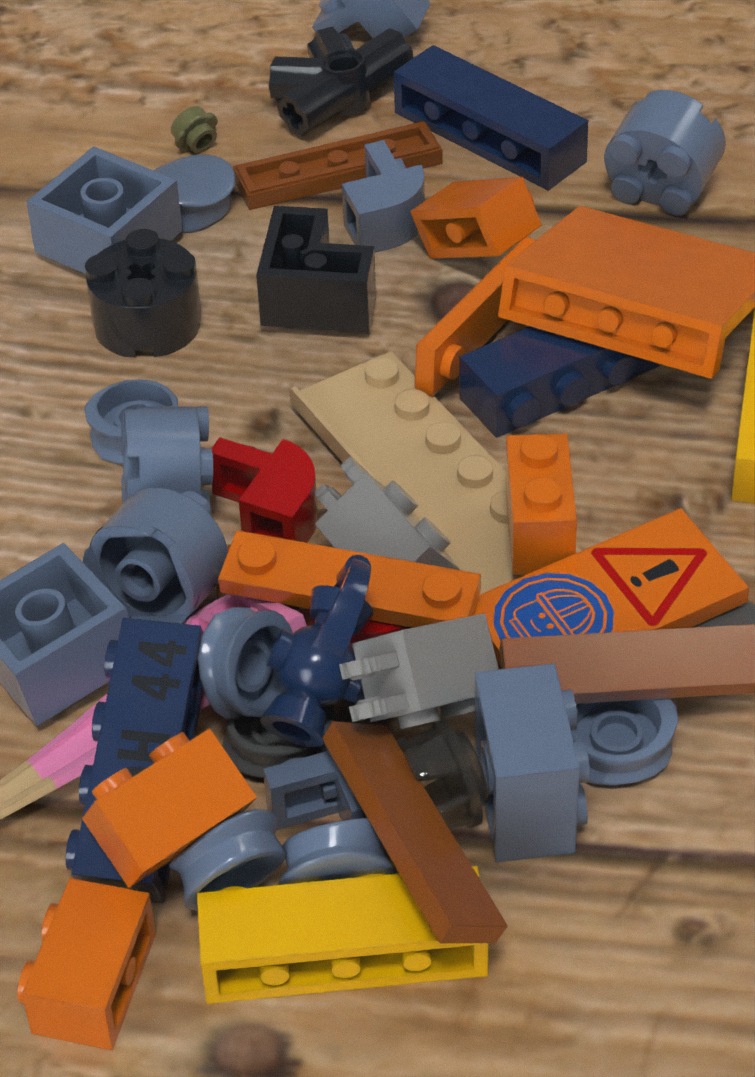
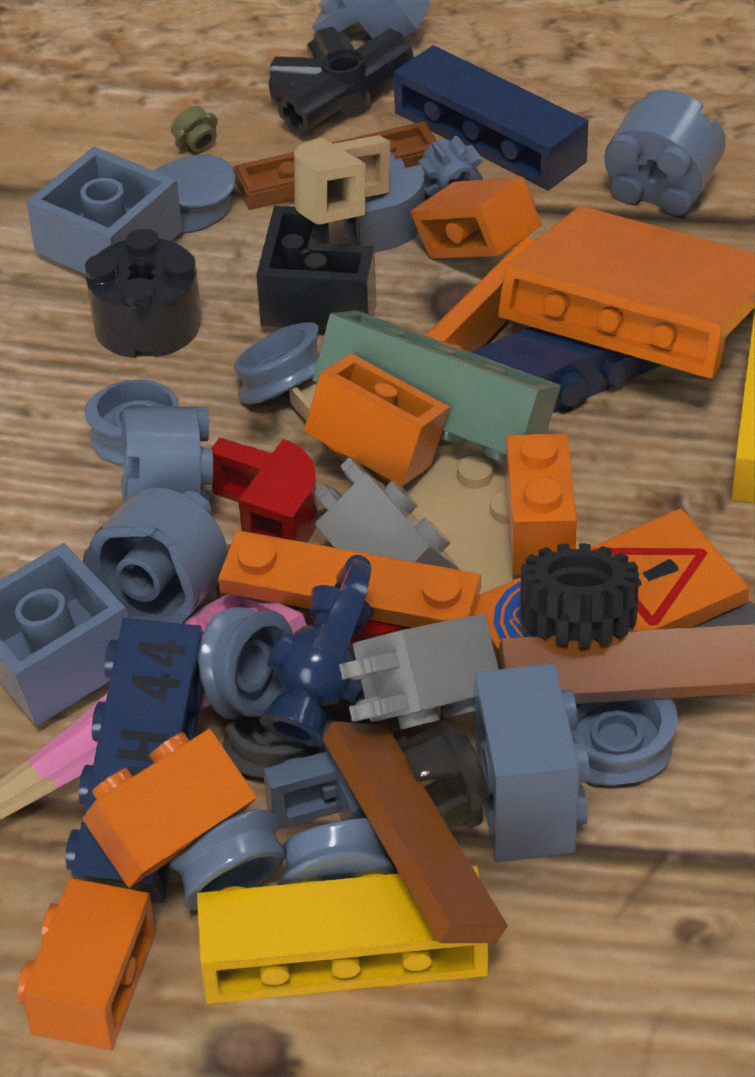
(277, 363): none -> sand blue piece
(338, 177): none -> tan brick
(376, 419): none -> orange brick
(449, 162): none -> sand blue gear
(482, 394): none -> sand green brick
(579, 594): none -> black tyre

